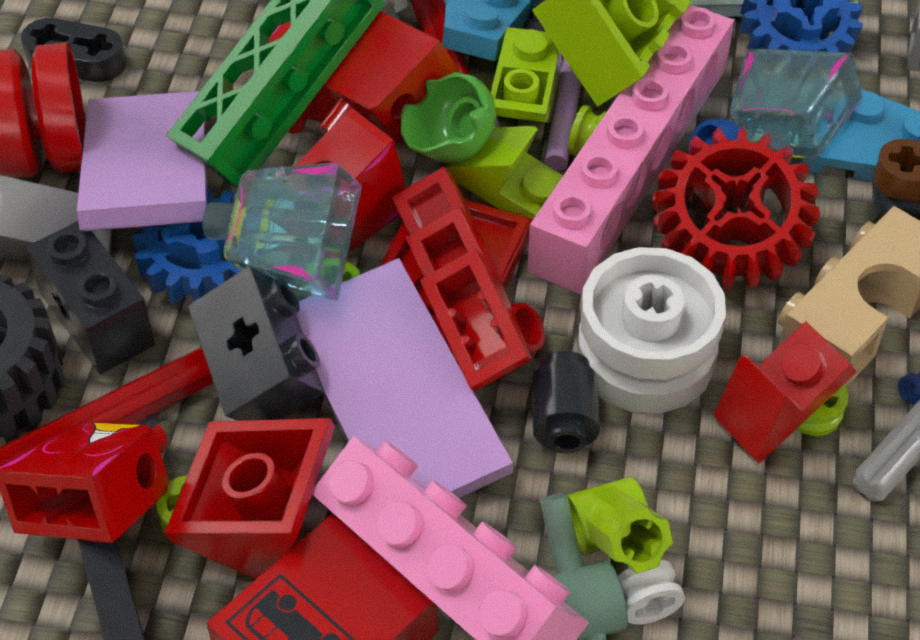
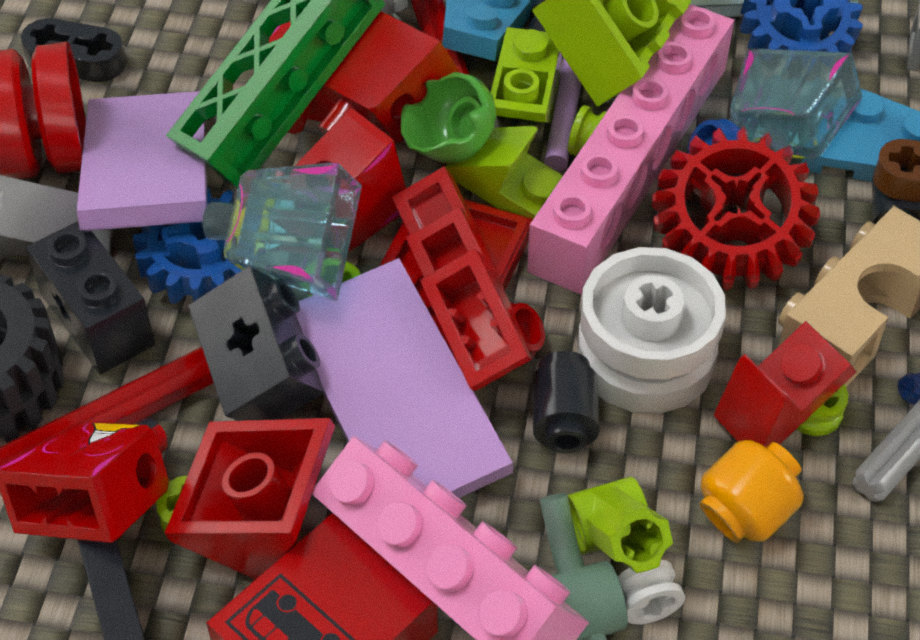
(751, 491): none -> light orange head

